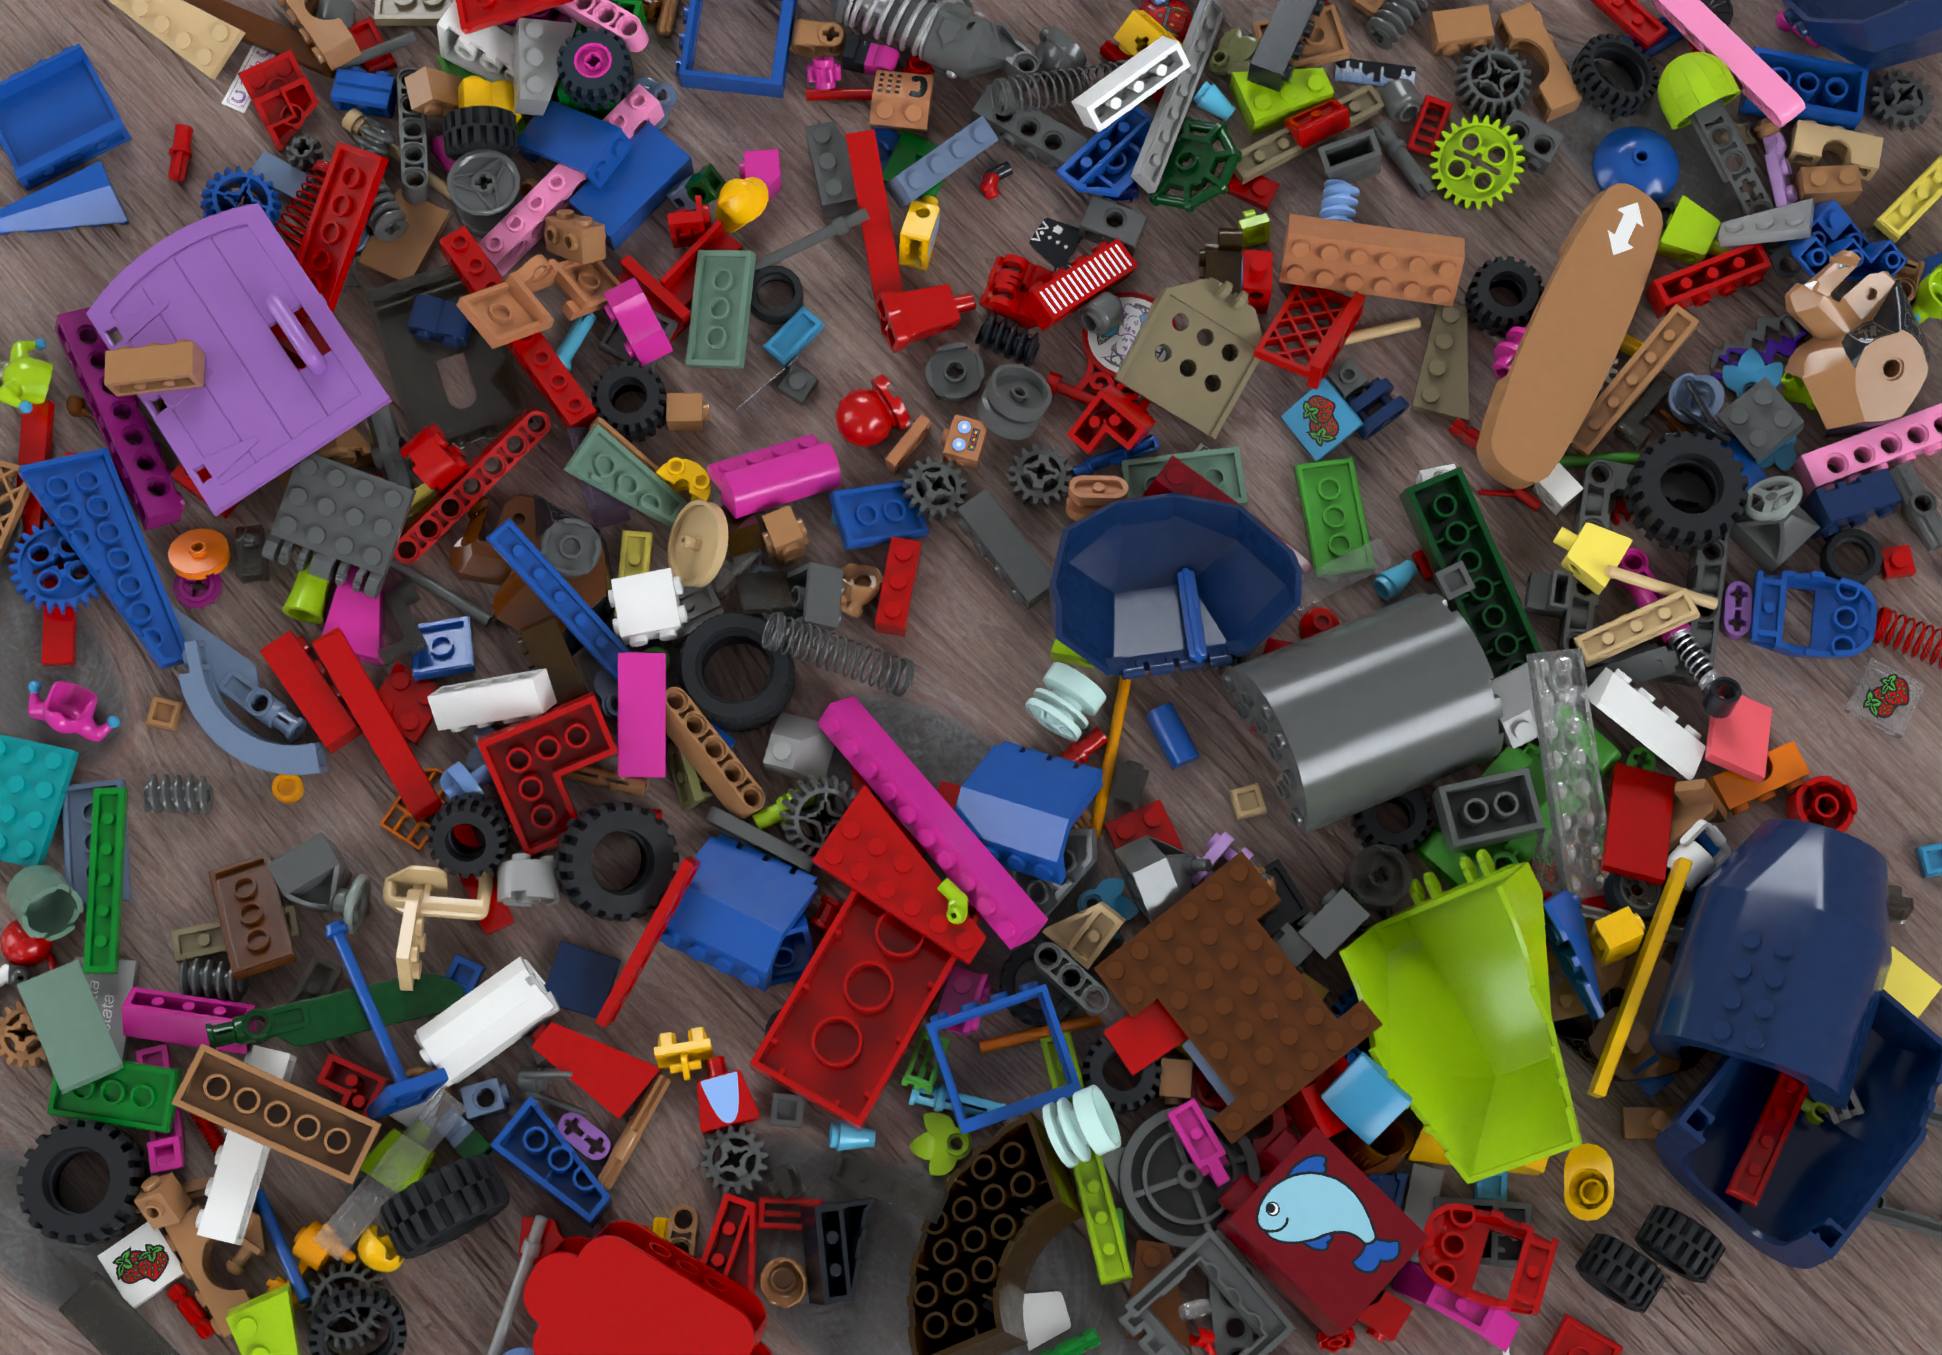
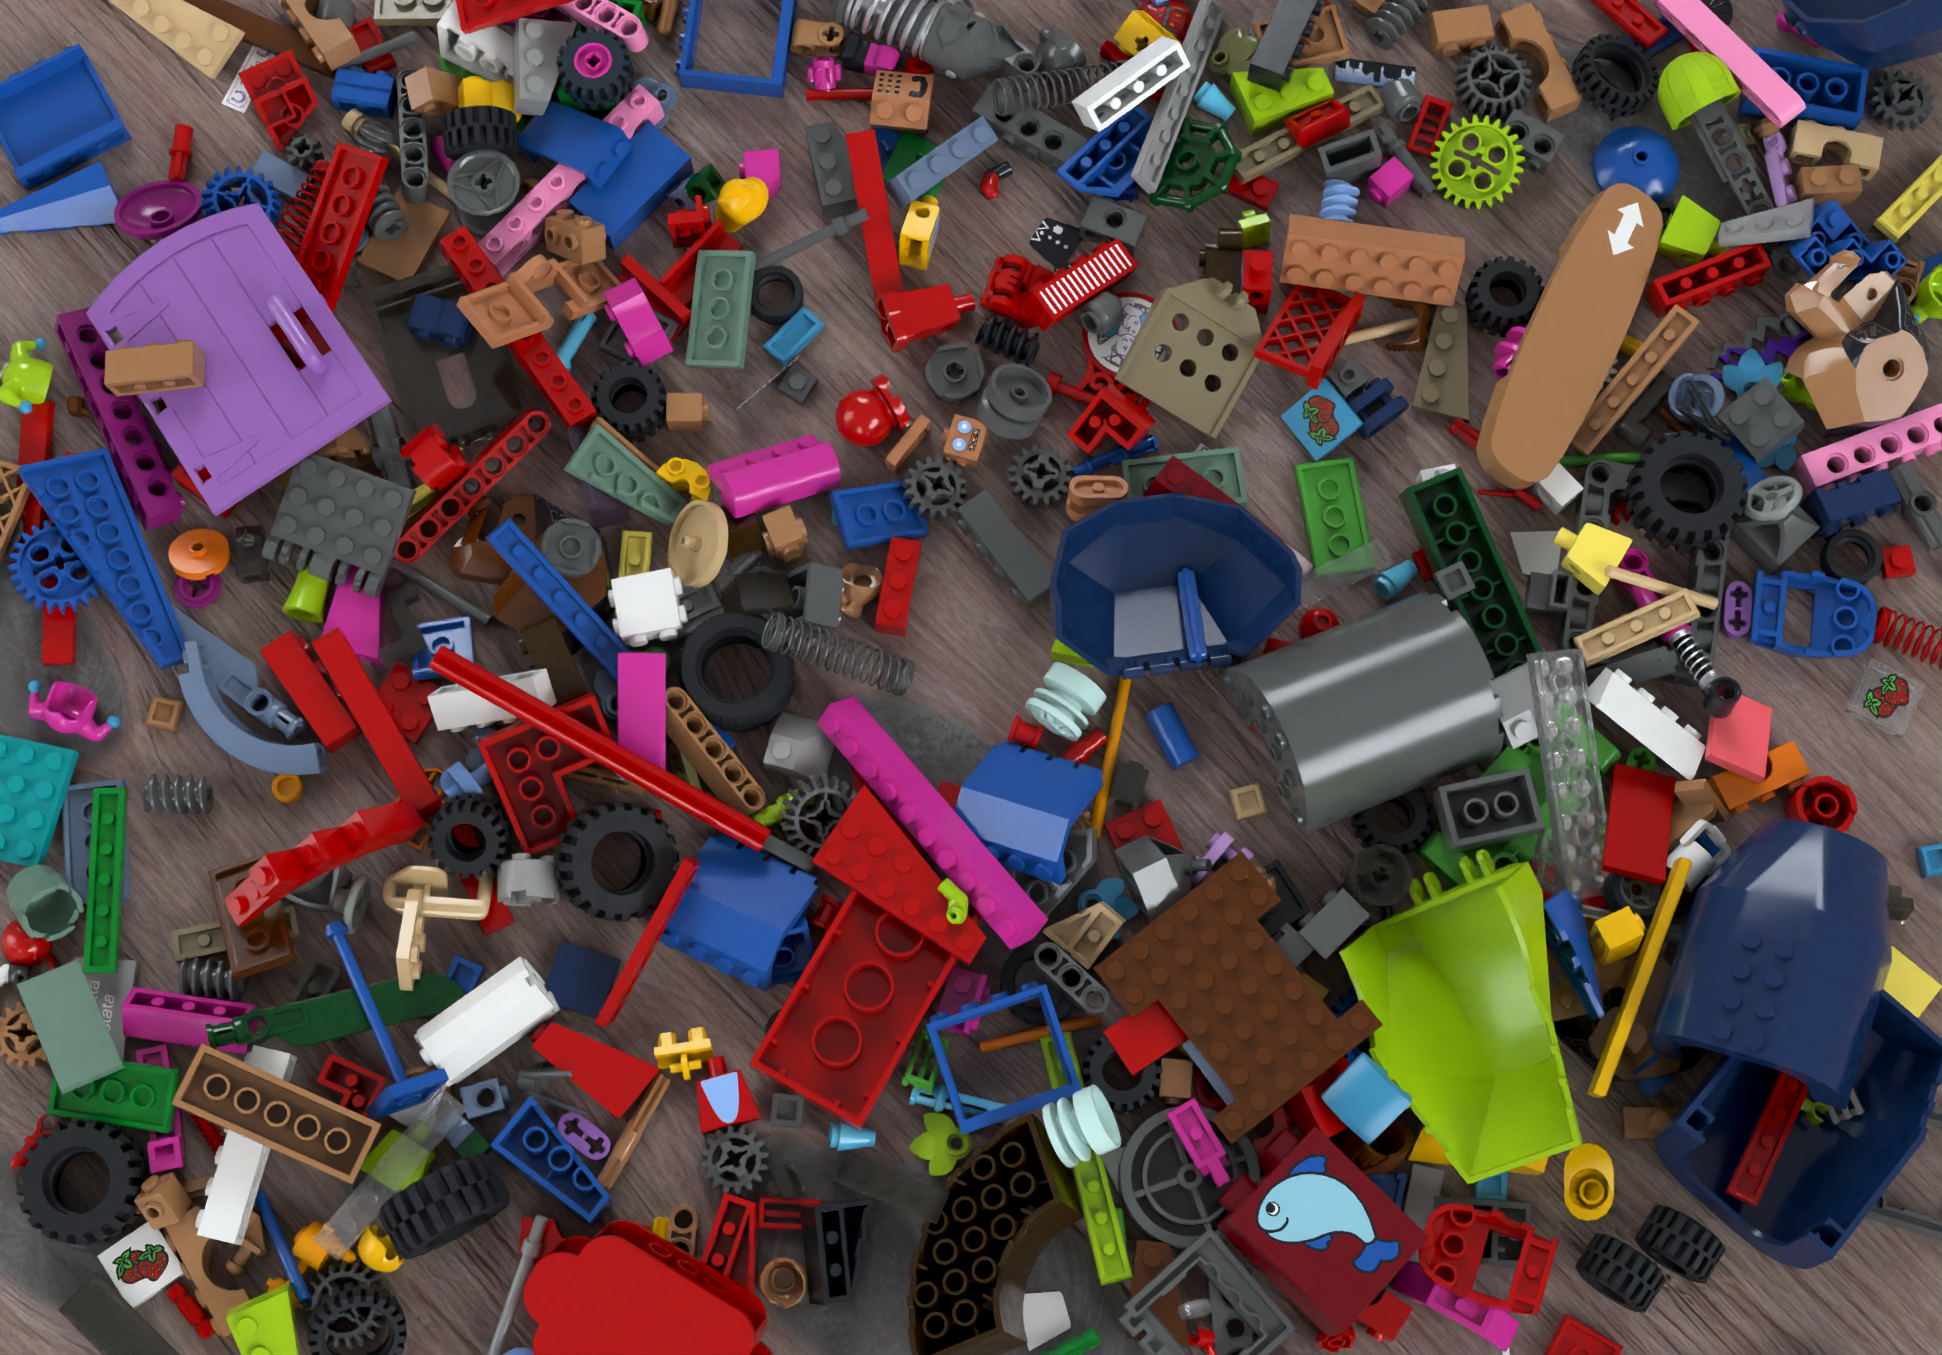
(19, 1159): none -> red piece
(158, 209): none -> magenta dish
(321, 852): none -> red arch
(599, 748): none -> red axle
(1025, 732): none -> red bush
(1389, 182): none -> dark pink brick
(1419, 337): none -> reddish brown helmet
(1536, 551): none -> white sticker

